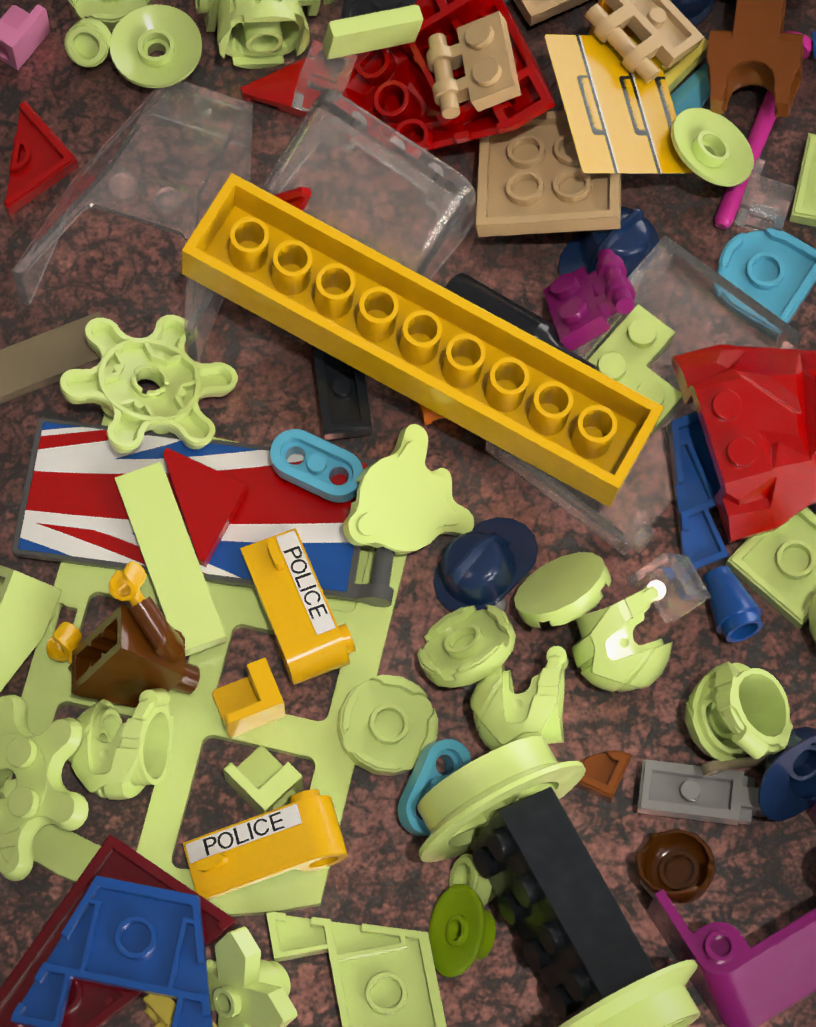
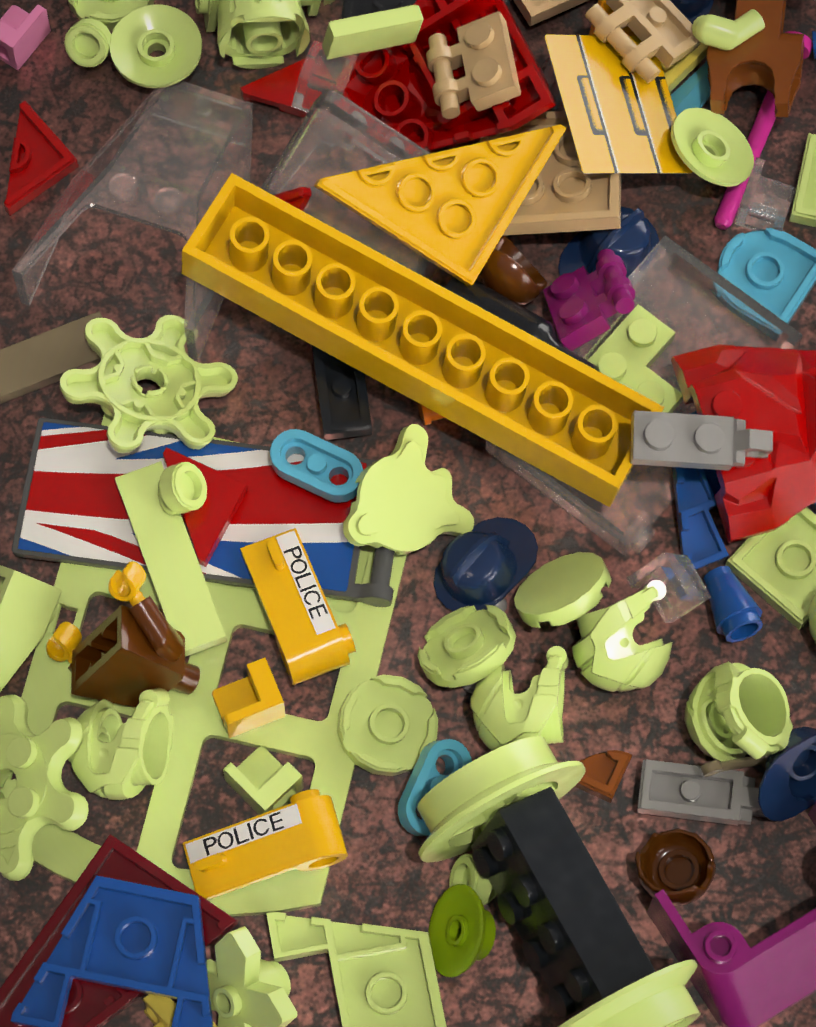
(182, 488): none -> yellowish green tile
(449, 201): none -> yellow tile
(512, 273): none -> reddish brown hair
(695, 441): none -> light grey hinge
(727, 33): none -> yellowish green arm

